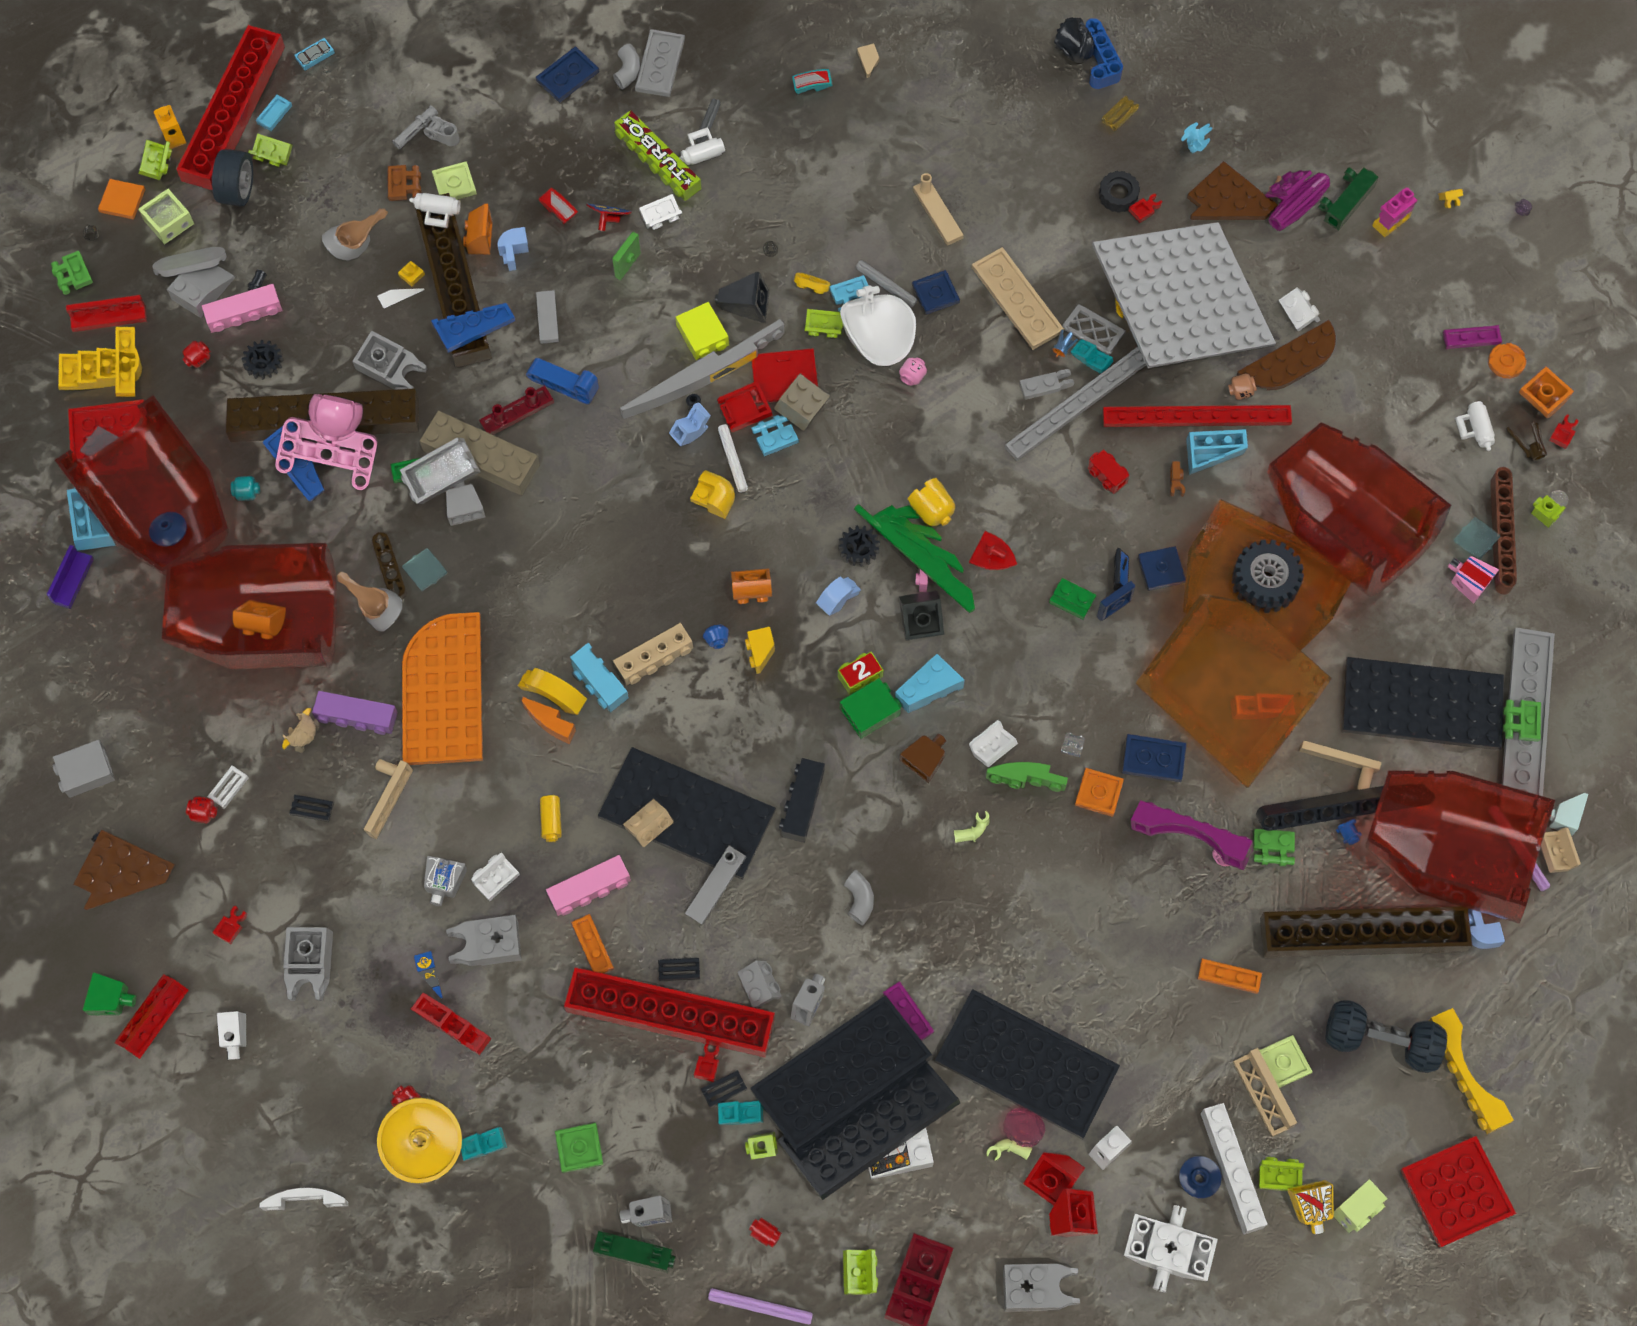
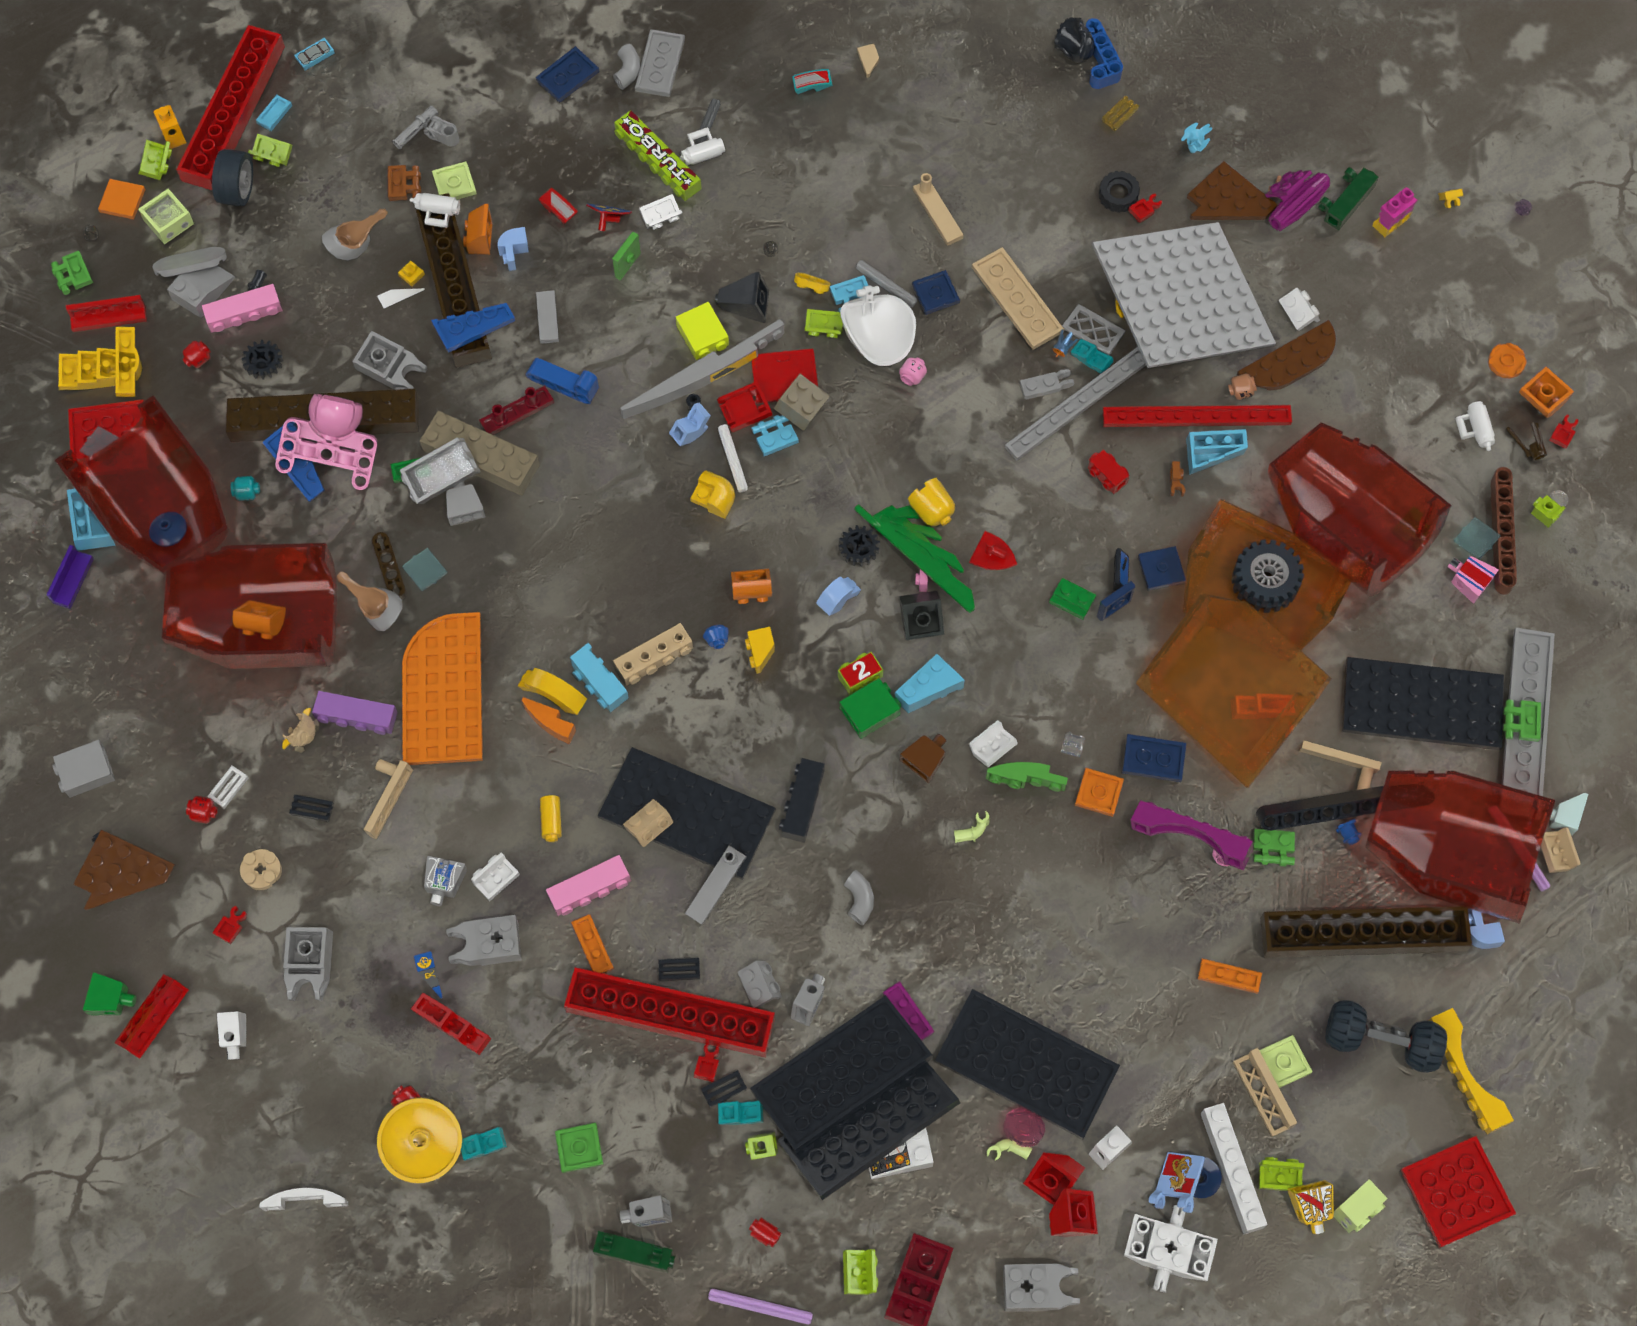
(254, 860): none -> tan plate
(1178, 1180): none -> light blue flag
(1472, 337): magenta tile -> none

